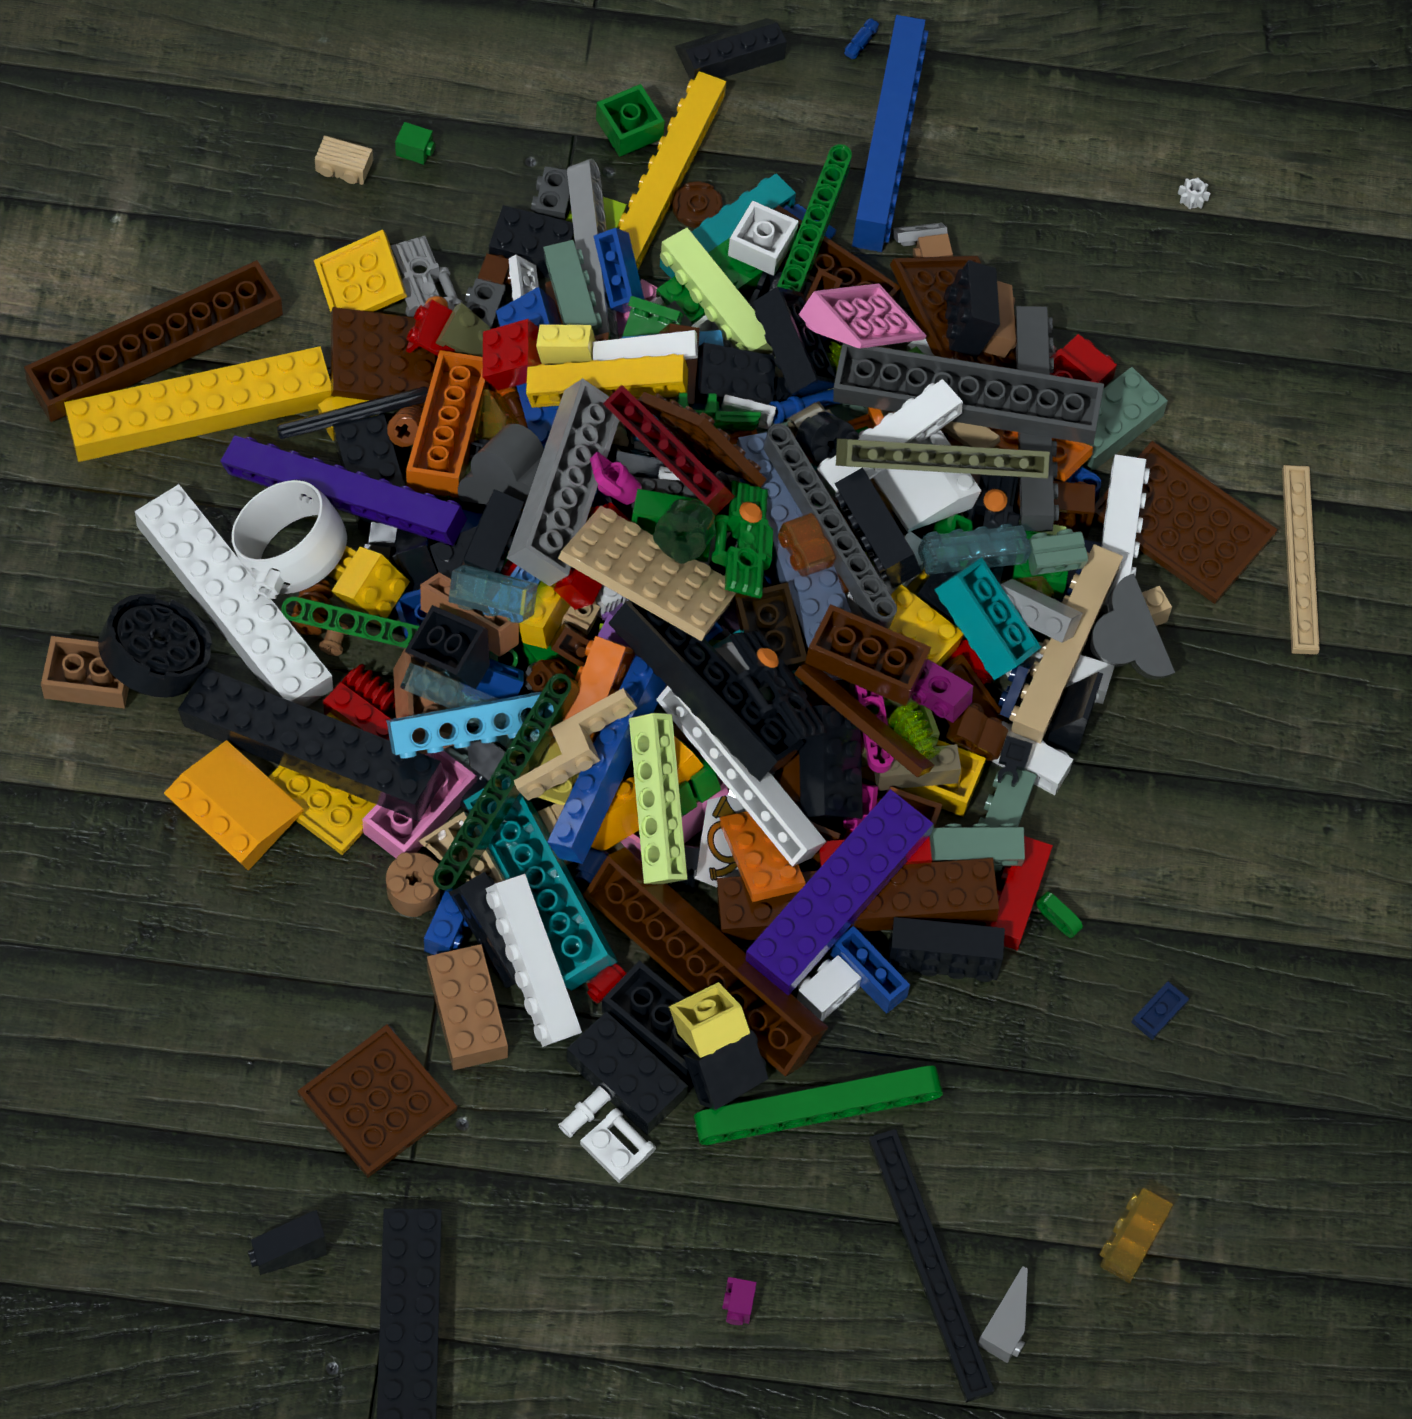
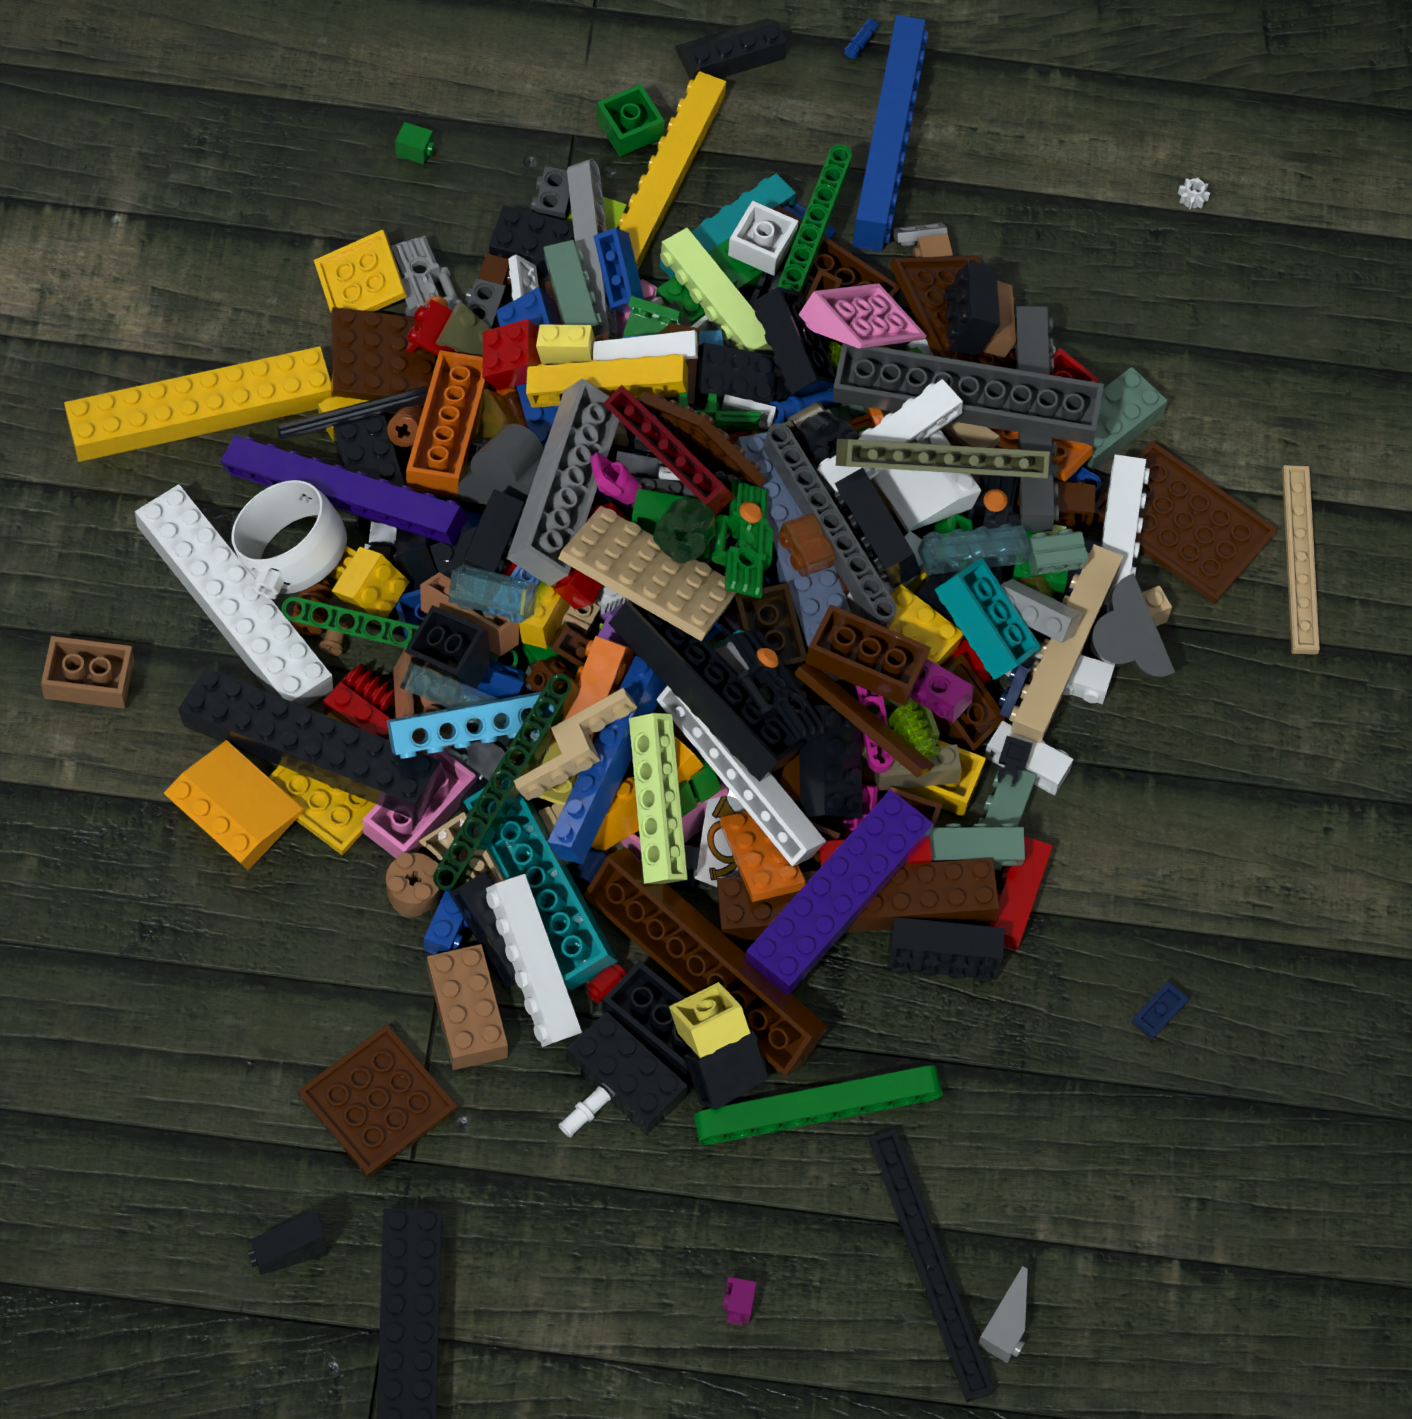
(152, 665): black brick -> none
(155, 339): reddish brown brick -> none
(343, 160): tan brick -> none
(611, 1152): white plate -> none
(696, 203): reddish brown tile -> none
(829, 987): white brick -> none
(877, 975): blue brick -> none
(978, 733): reddish brown brick -> none
(1059, 914): green beam -> none
(1073, 714): black slope -> none
(1091, 358): red brick -> none
(1134, 1234): clear yellow brick -> none

